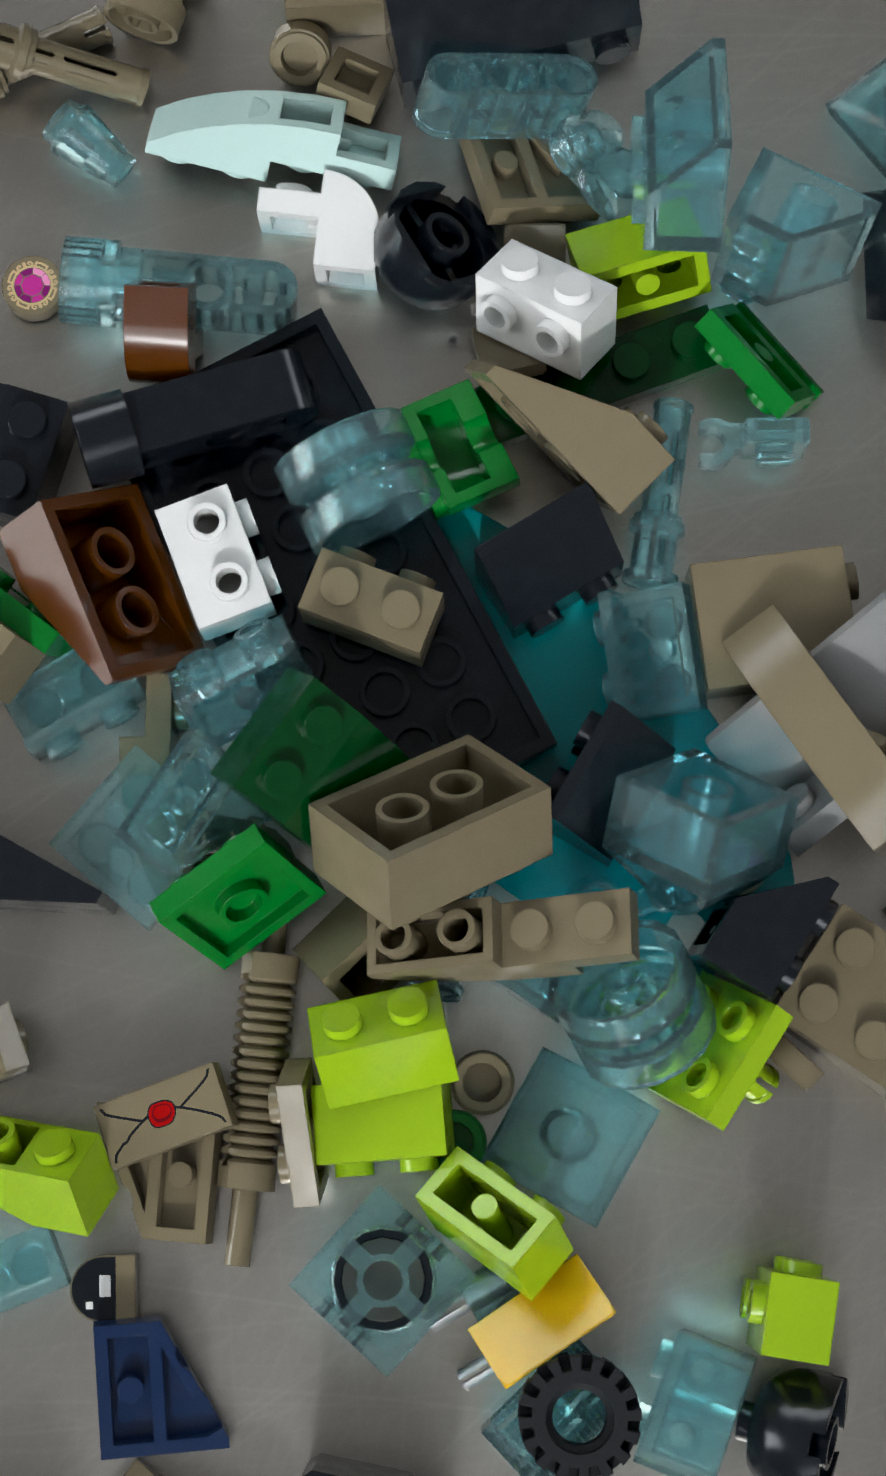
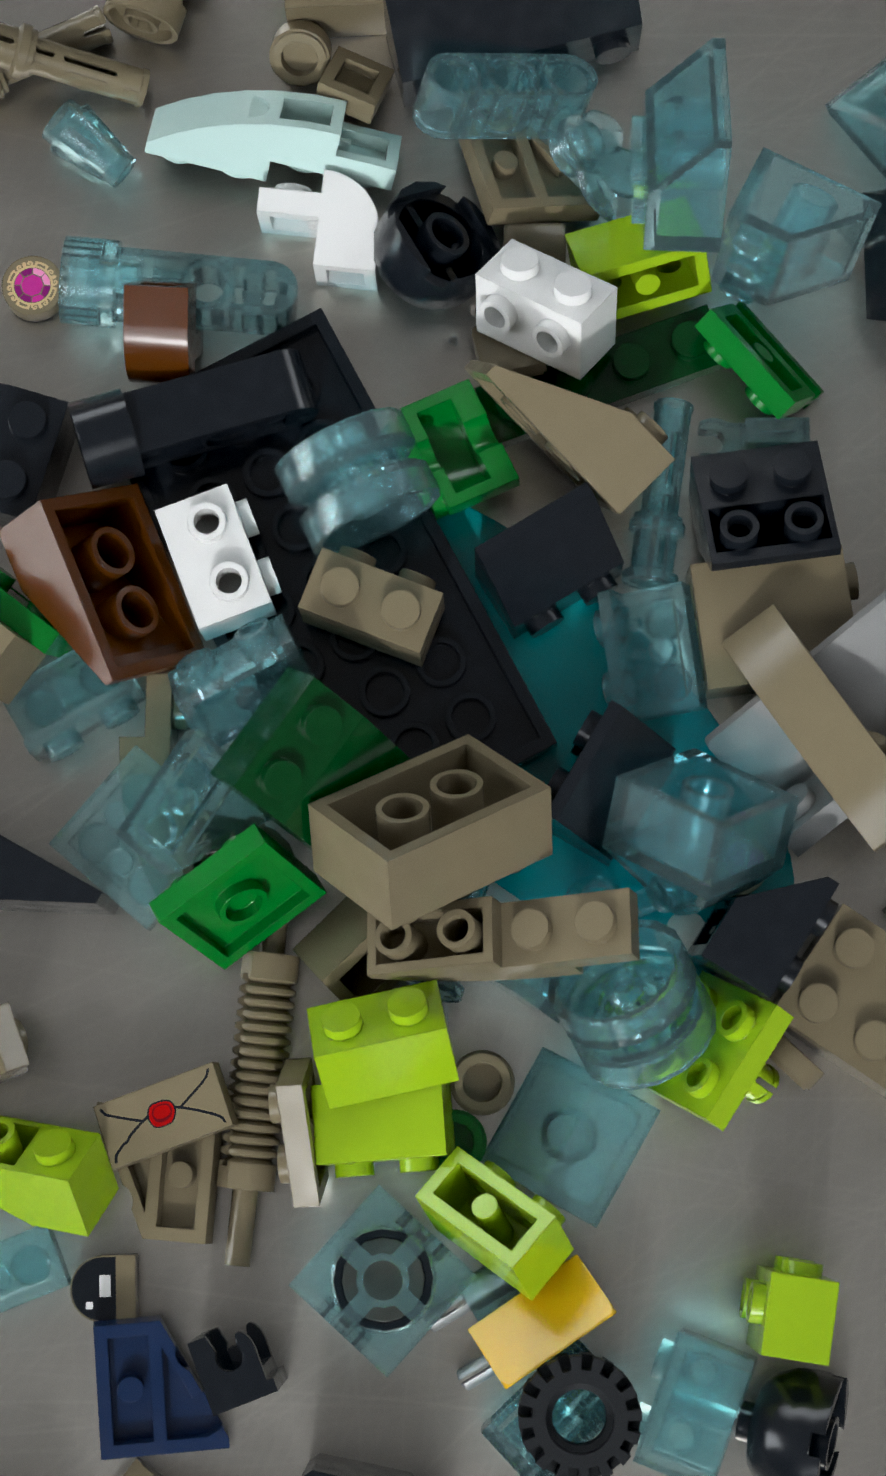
(238, 1372): none -> black hinge
(762, 506): none -> black slope

